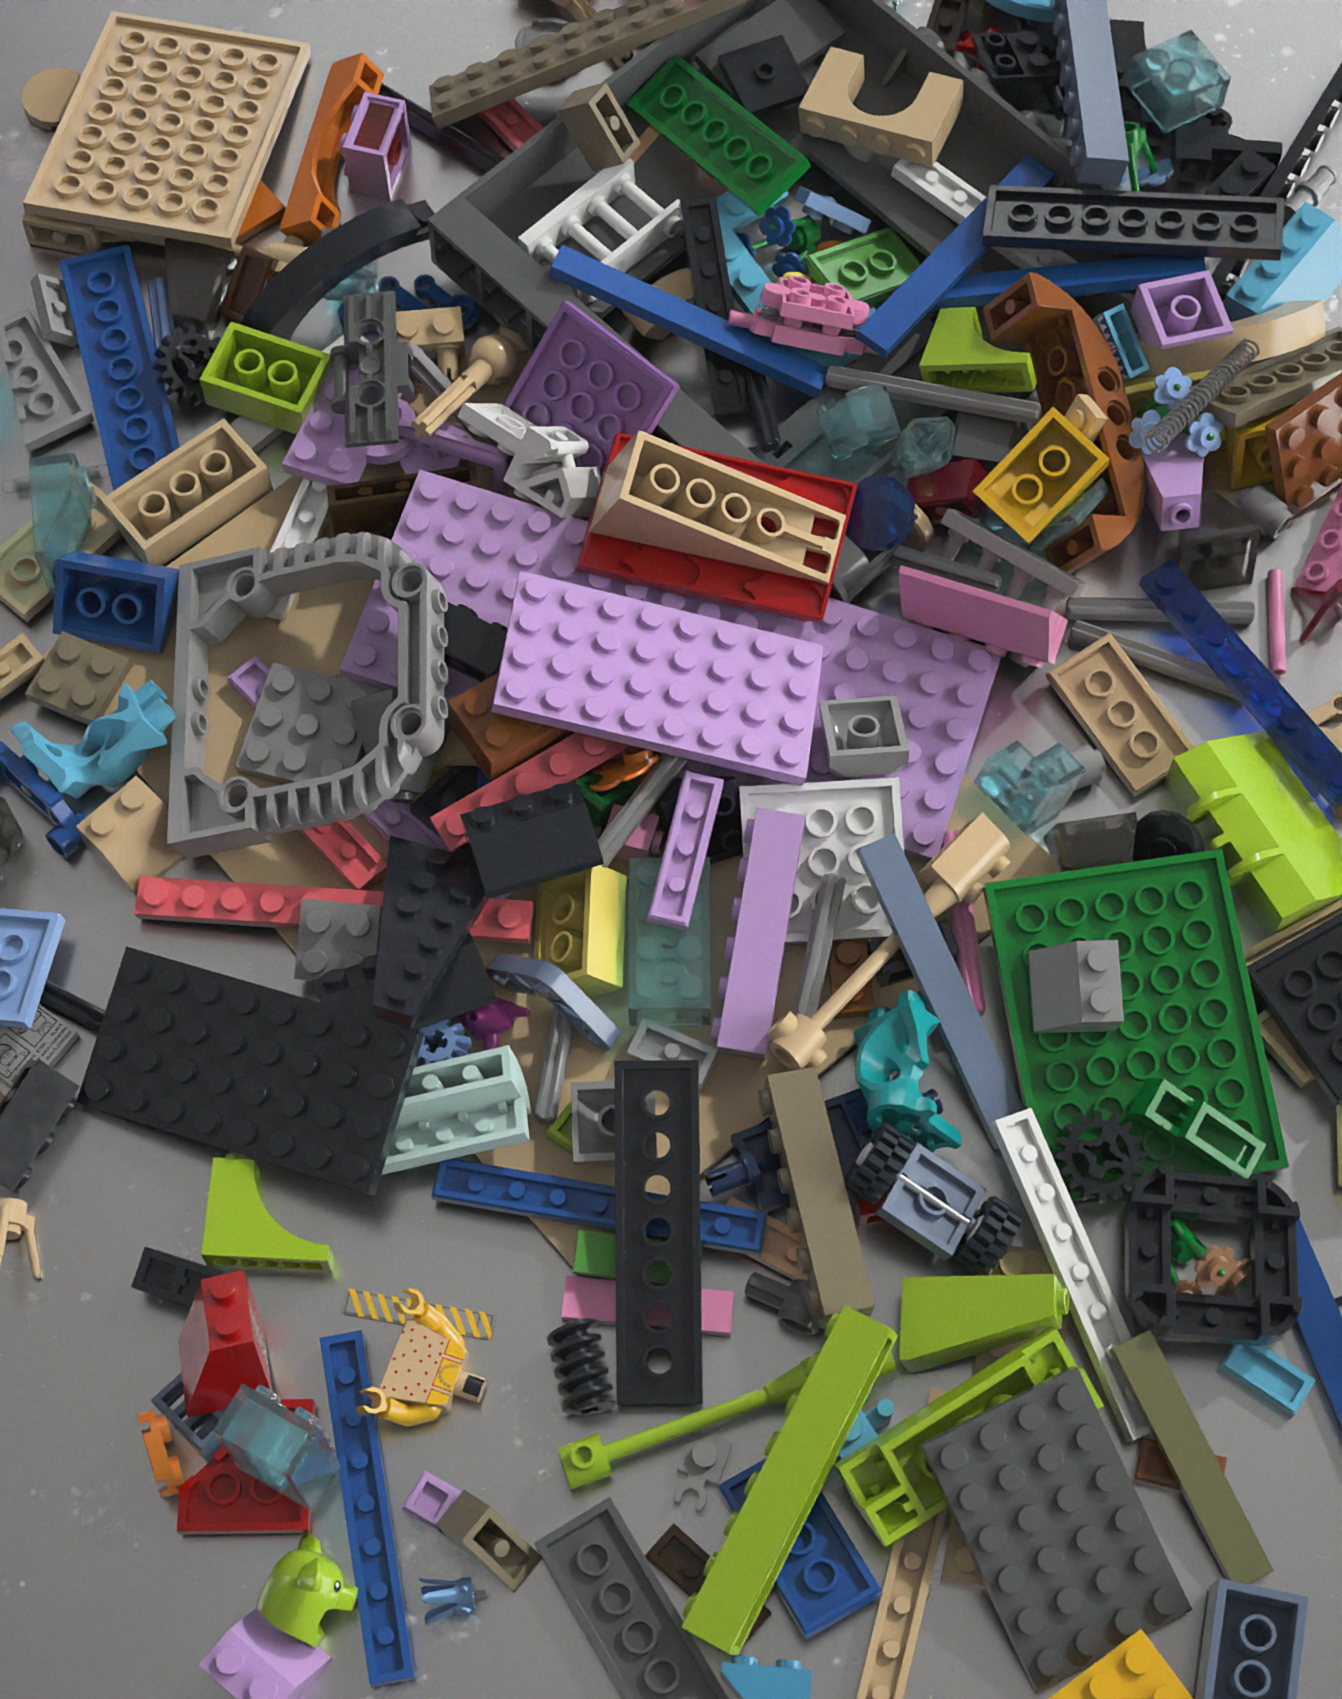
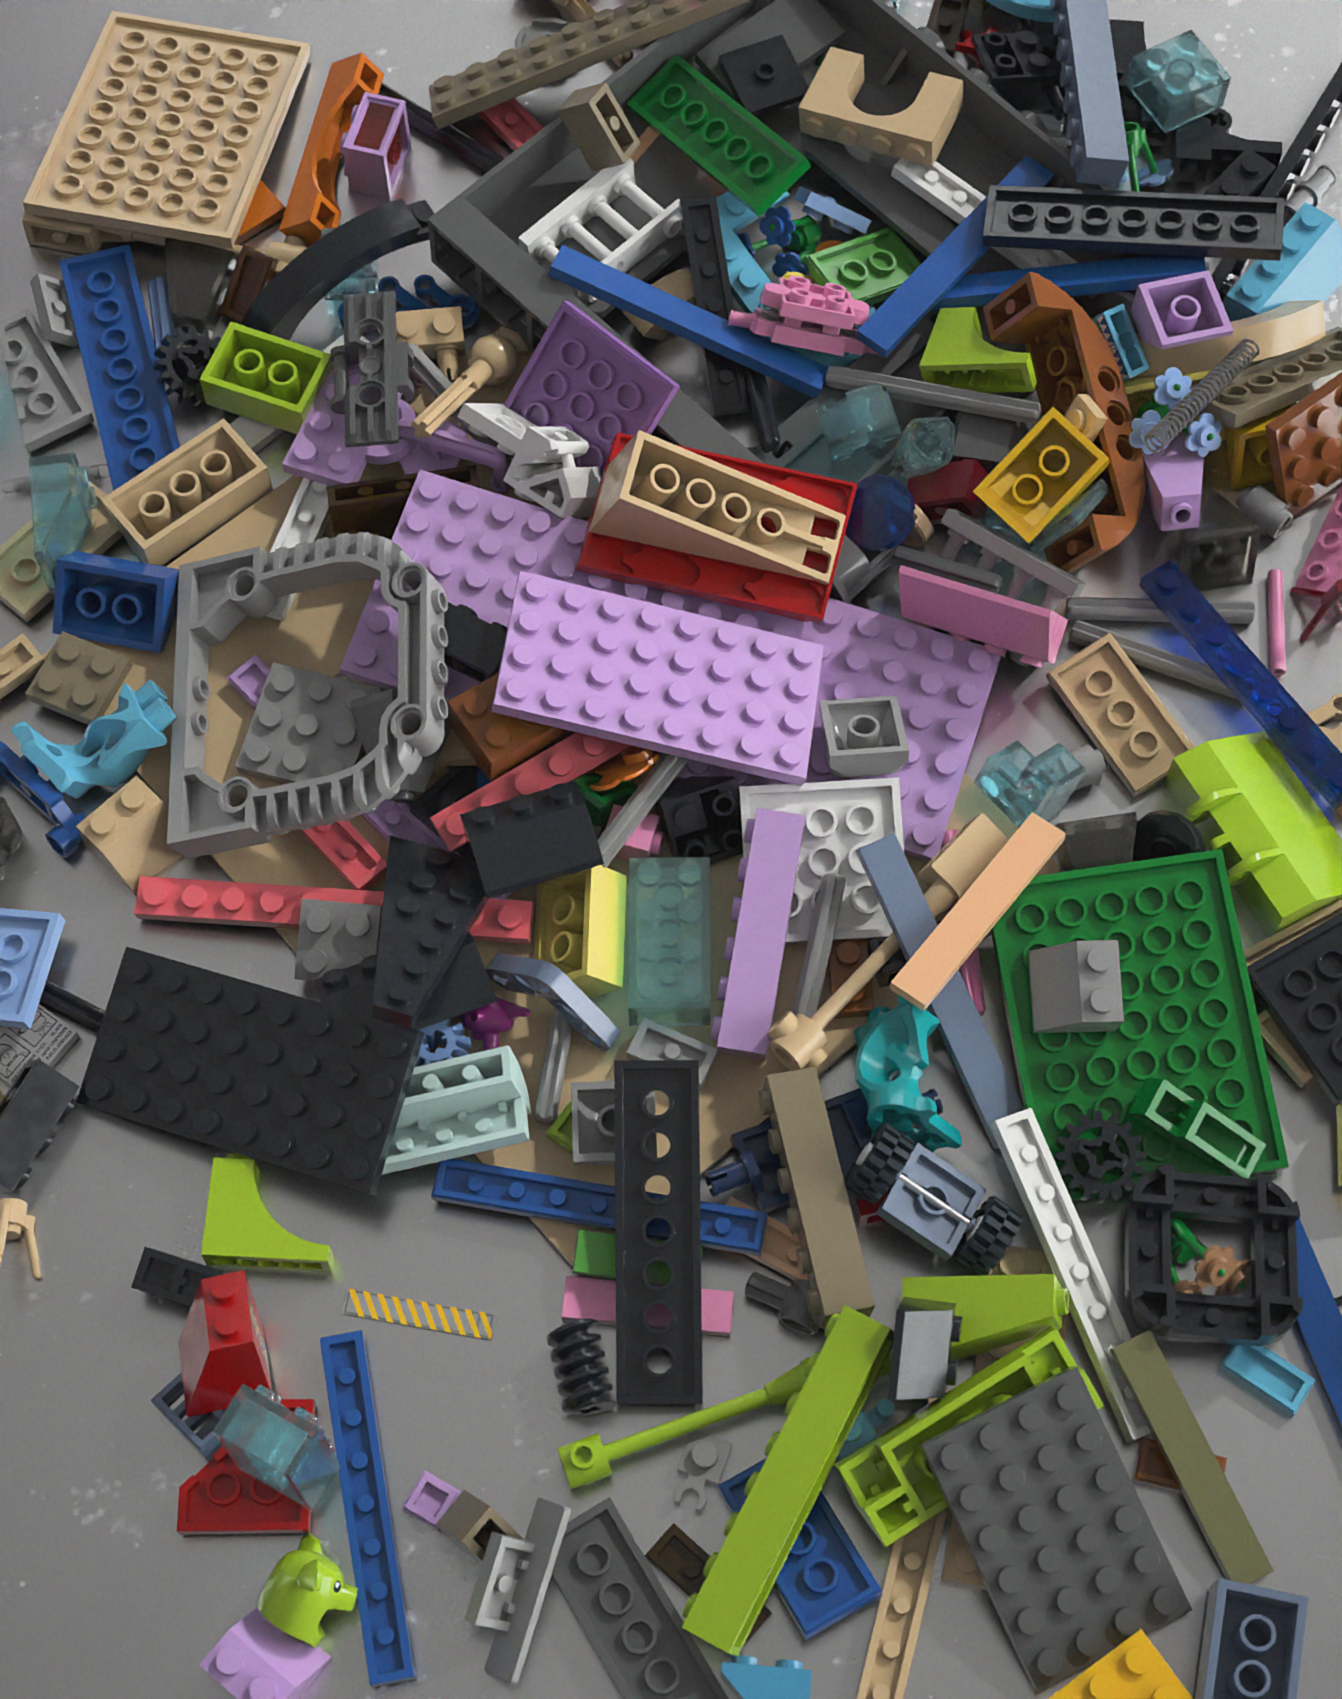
(48, 96): tan tile -> none
(162, 1466): orange plate -> none
(424, 1369): torso -> none
(456, 1593): flat silver piece -> none
(514, 1587): none -> light grey bracket
(685, 851): lavender tile -> none
(923, 1349): none -> slope
(977, 911): none -> light nougat tile

